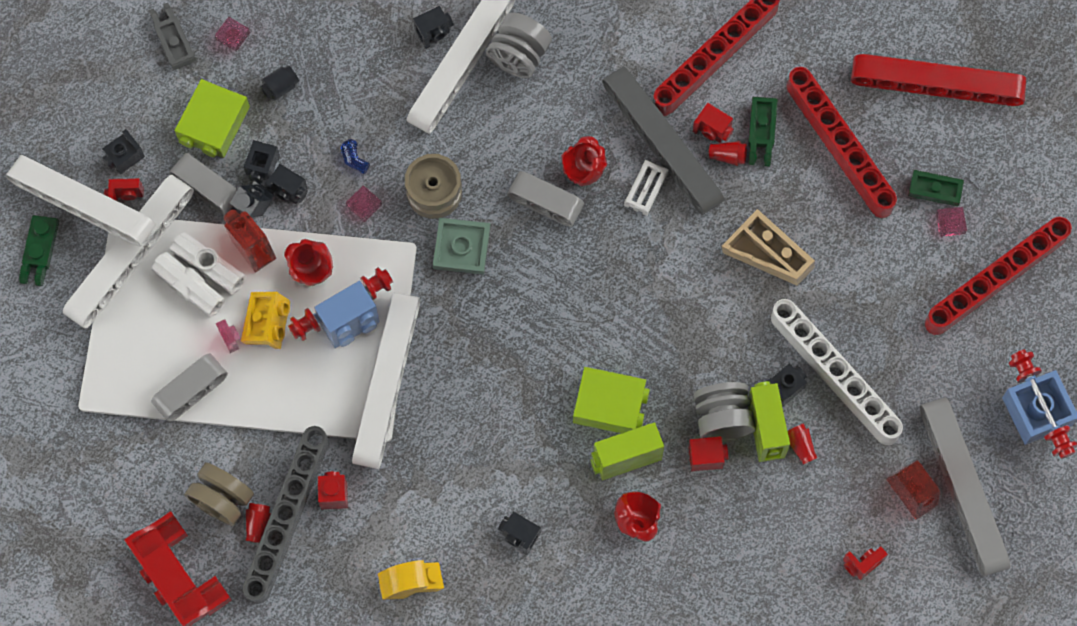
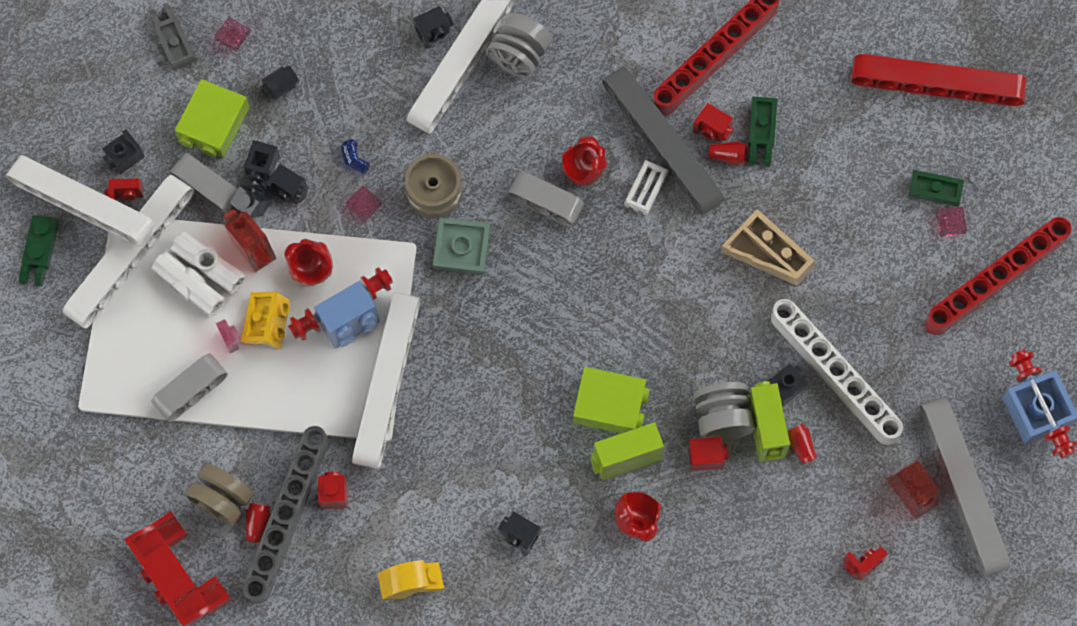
(841, 153): red beam -> none

